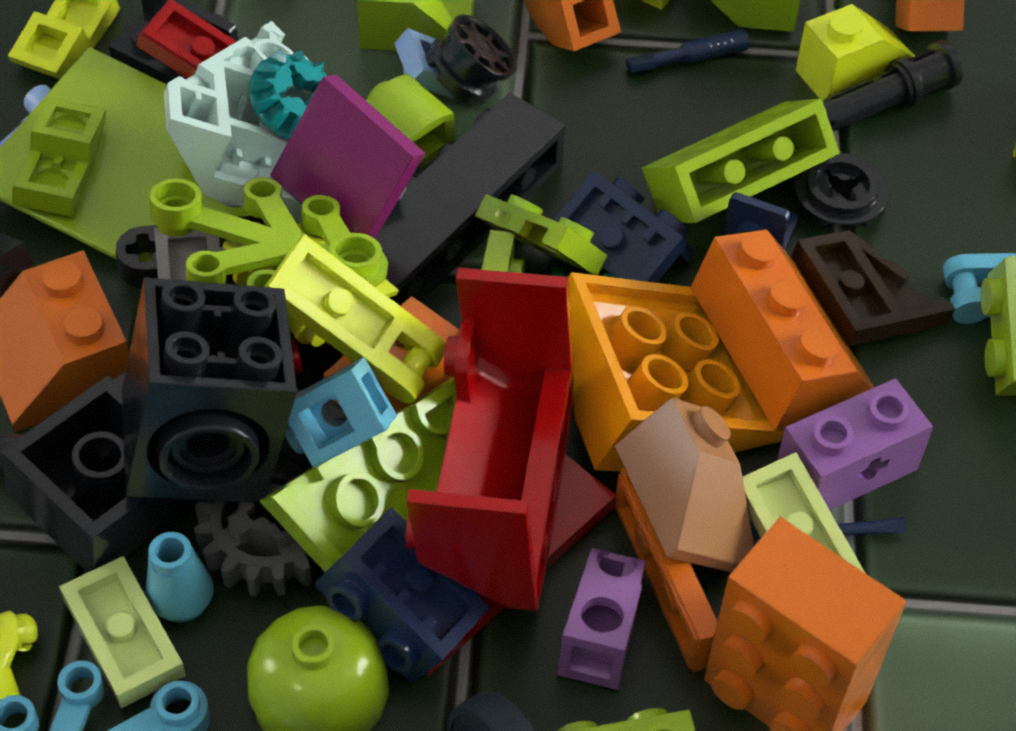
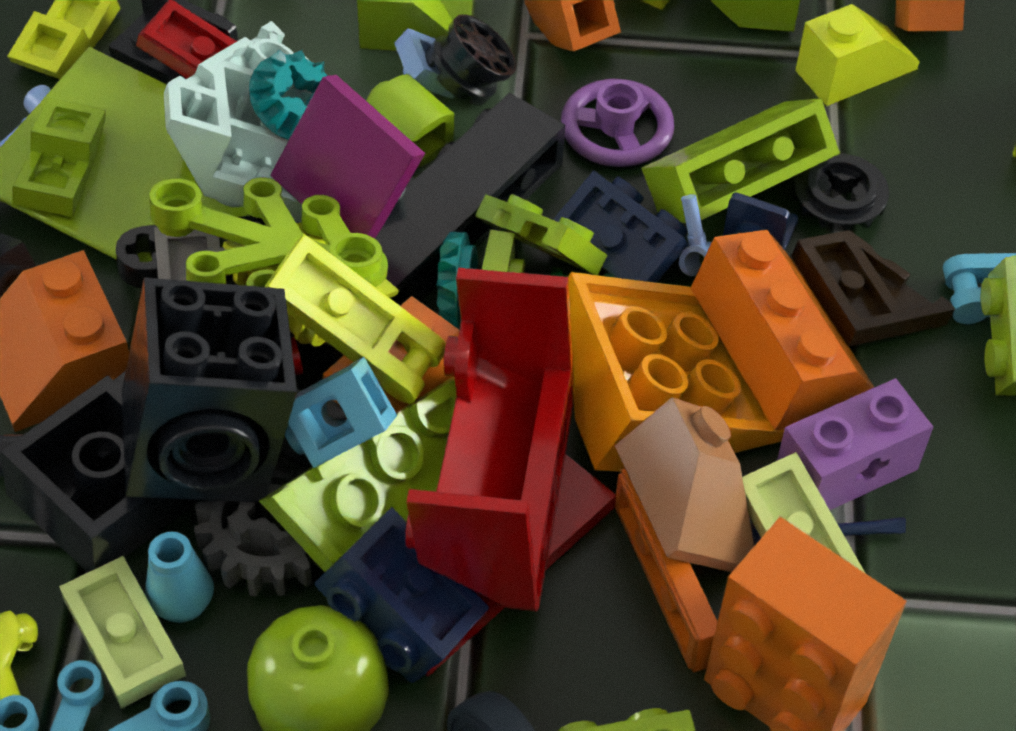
(454, 254): none -> teal gear
(602, 619): medium lavender leg -> none
(617, 109): none -> medium lavender piece
(689, 258): none -> light blue hand
(692, 51): dark blue piece -> none
(900, 84): black pin -> none

